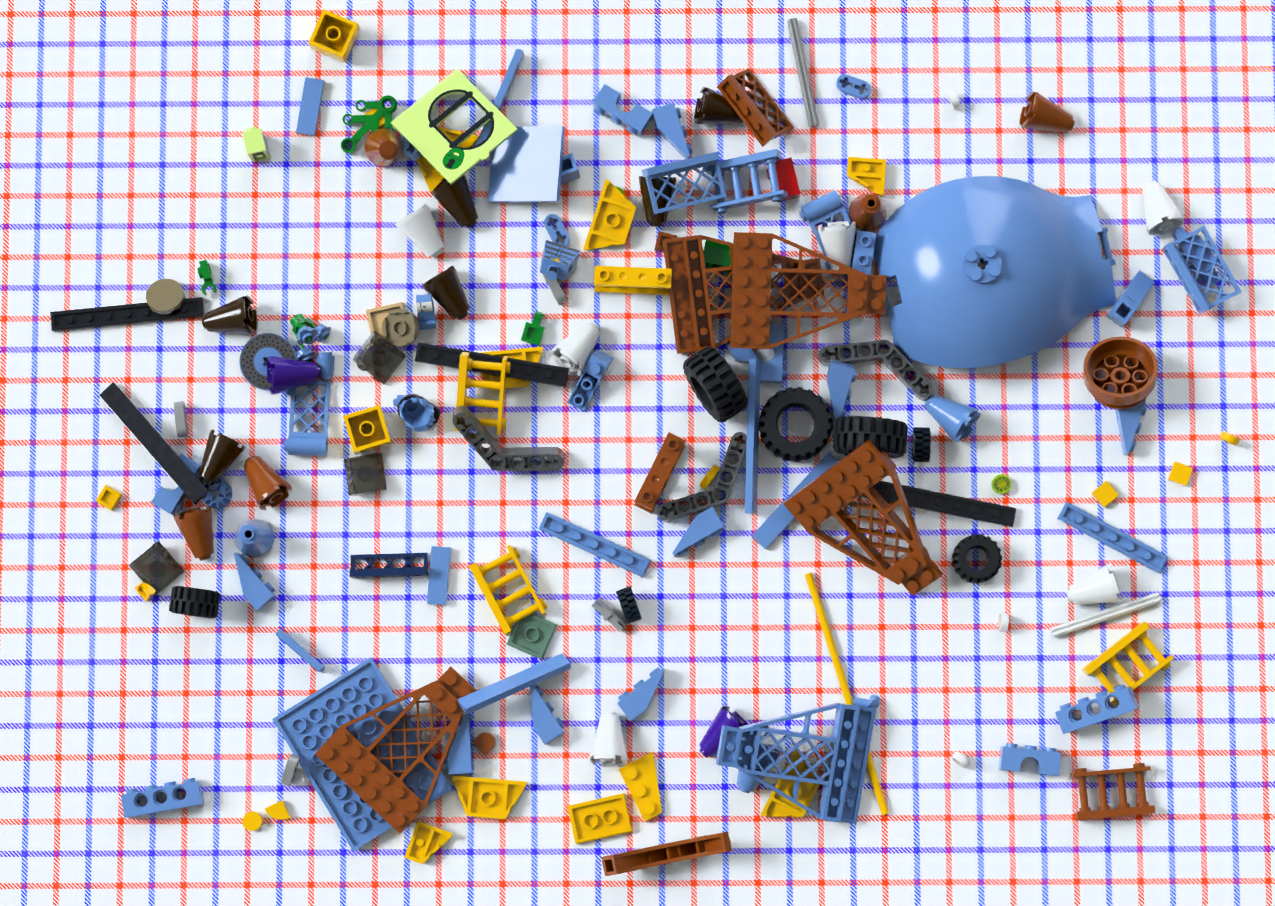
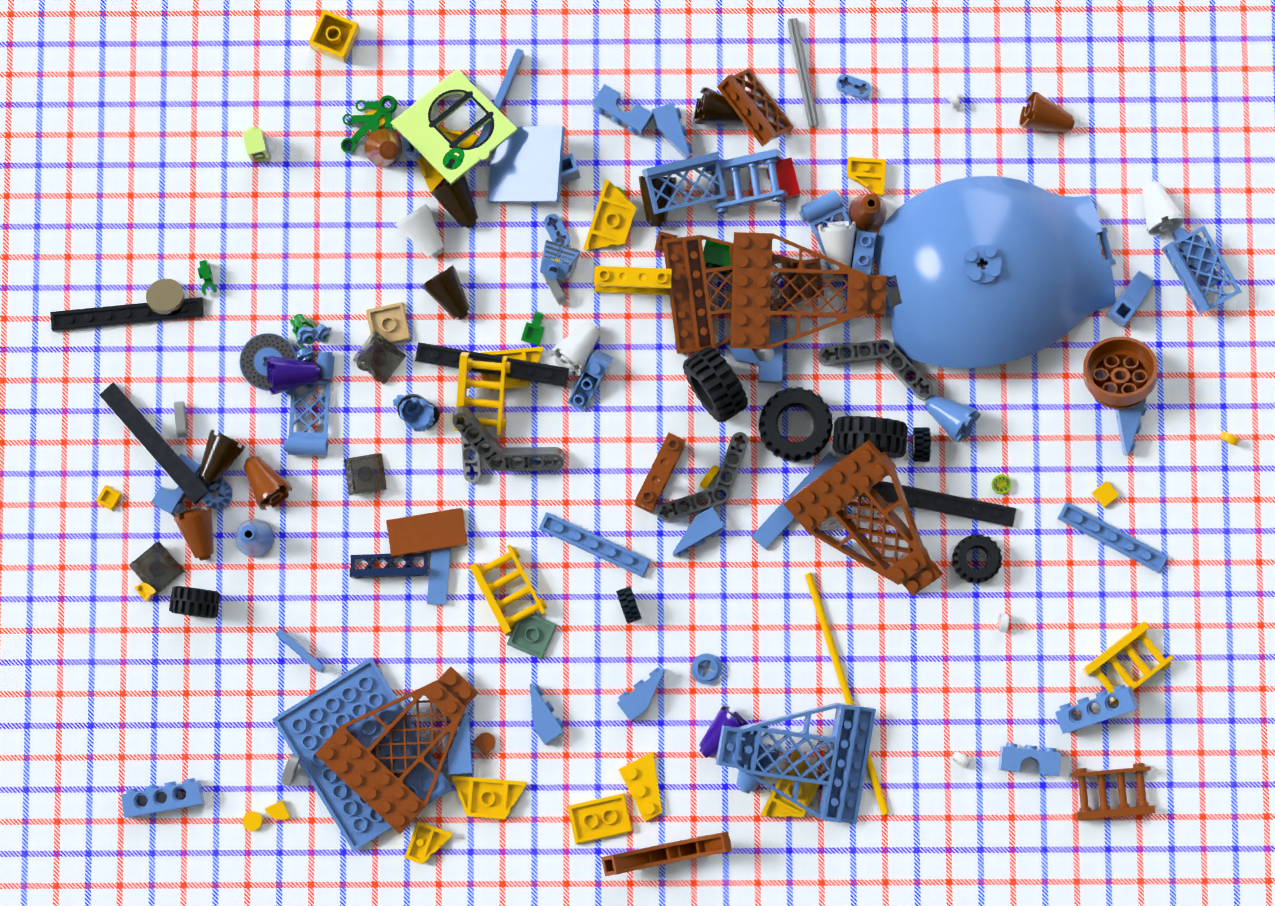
(232, 317): dark brown cone -> none
(253, 588): medium blue slope -> none
(310, 106): medium blue tile -> none
(367, 429): yellow brick -> none
(401, 327): dark tan tile -> none
(426, 312): medium blue leg -> none
(426, 532): none -> dark orange tile
(477, 469): none -> light grey beam
(514, 683): medium blue tile -> none
(609, 614): light grey pin -> none
(609, 742): white cone -> none
(697, 672): none -> medium blue gear
(752, 436): medium blue tile -> none
(838, 381): medium blue slope -> none
(873, 702): medium blue arm -> none
(1096, 588): white cone -> none
(1105, 614): white axle -> none
(1180, 473): yellow tile -> none

